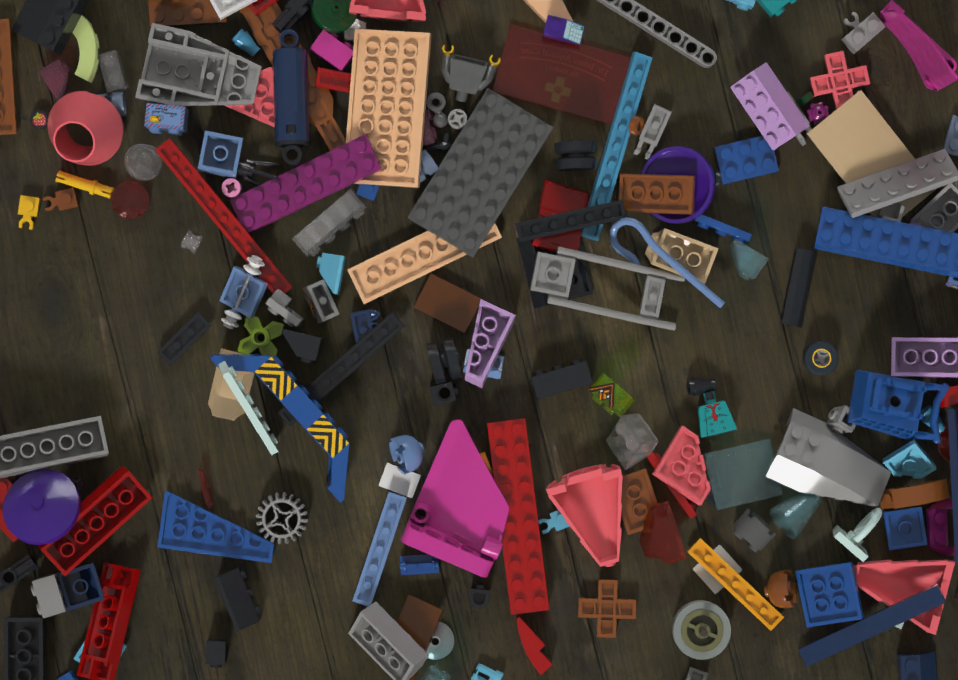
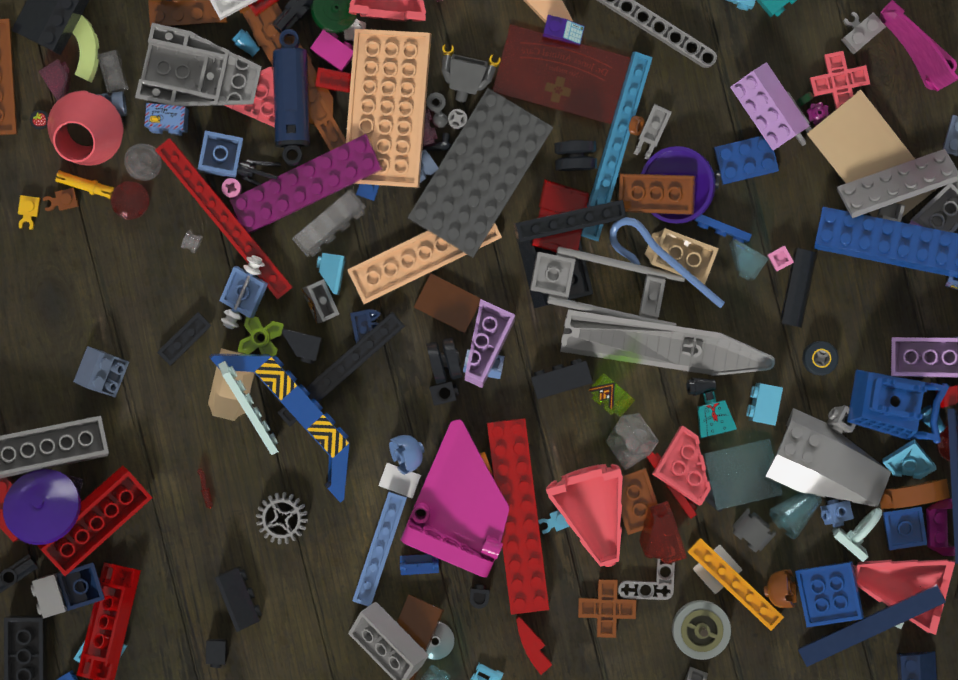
(101, 371): none -> sand blue slope
(197, 530): blue wing -> none
(279, 303): light grey plate -> none
(659, 345): none -> light grey piece
(660, 582): none -> light grey beam
(764, 403): none -> medium azure brick
(780, 258): none -> bright pink tile
(836, 512): none -> medium blue brick

